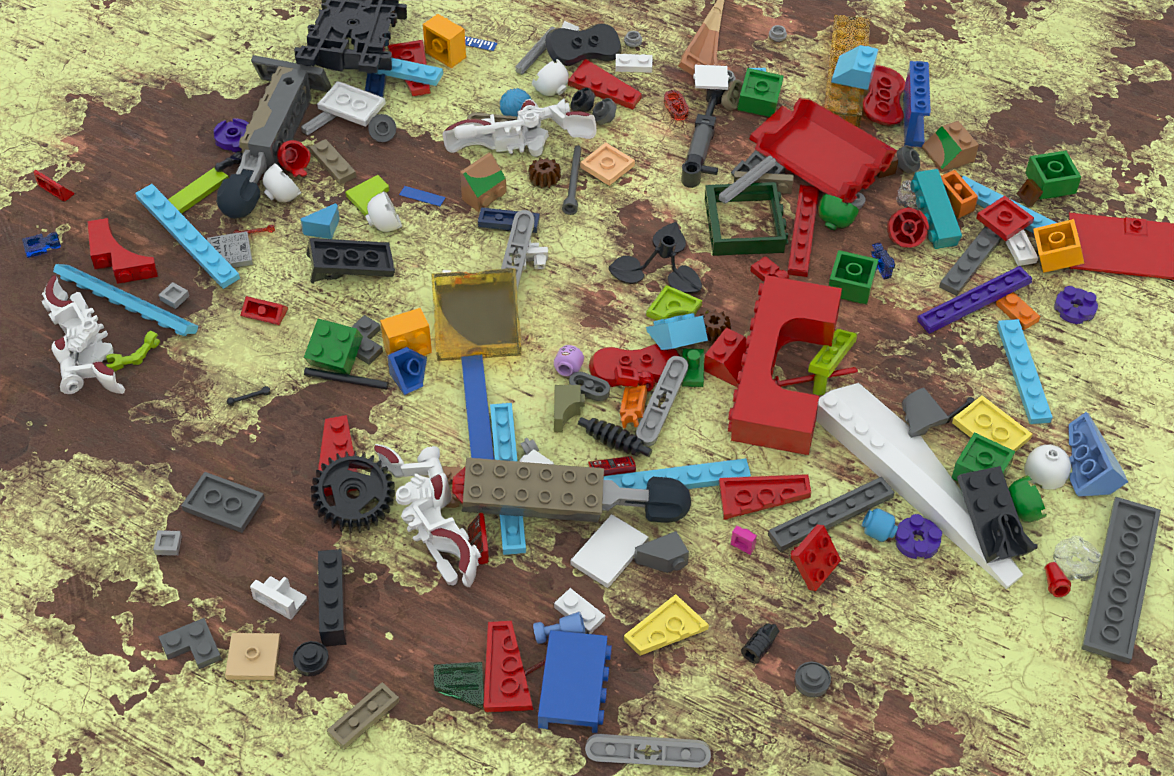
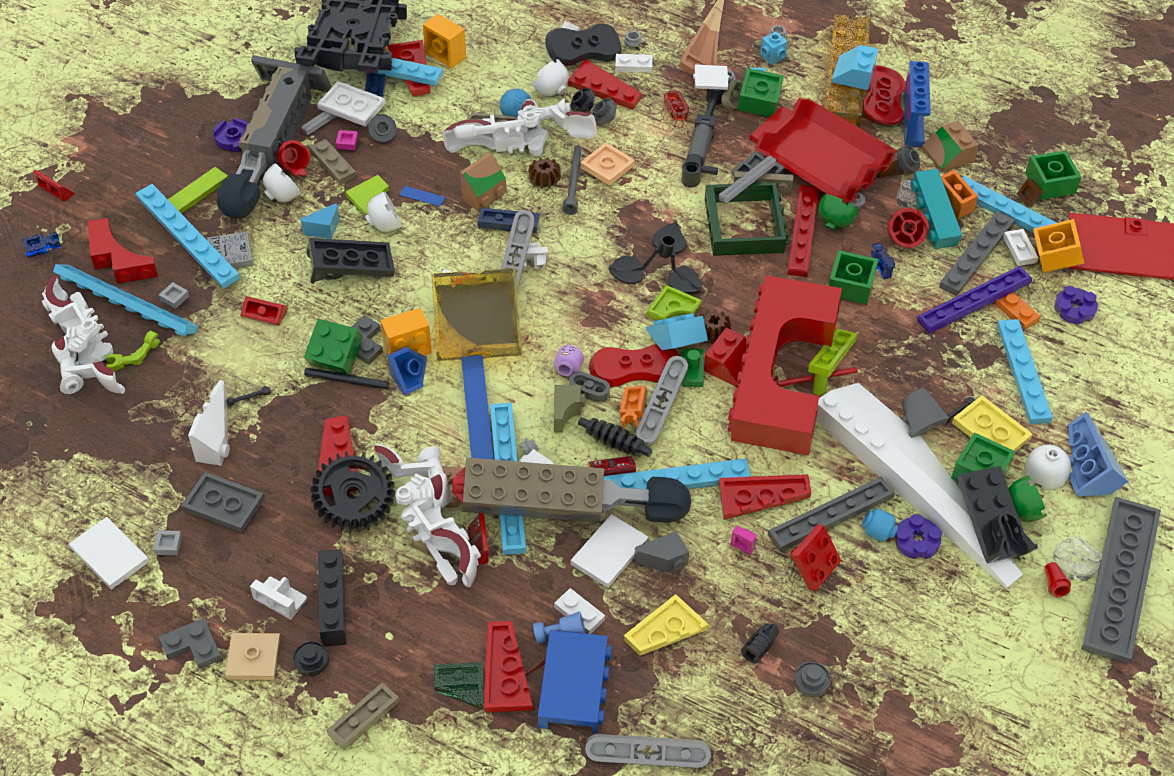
(109, 553): none -> white tile
(210, 429): none -> white wedge
(228, 162): black piece -> none
(270, 228): clear red hinge -> none
(346, 140): none -> dark pink plate
(483, 44): blue sticker -> none
(532, 55): light grey axle -> none
(630, 377): red plate -> none
(767, 267): red plate -> none
(773, 48): none -> medium azure brick
(1005, 218): red tile -> none

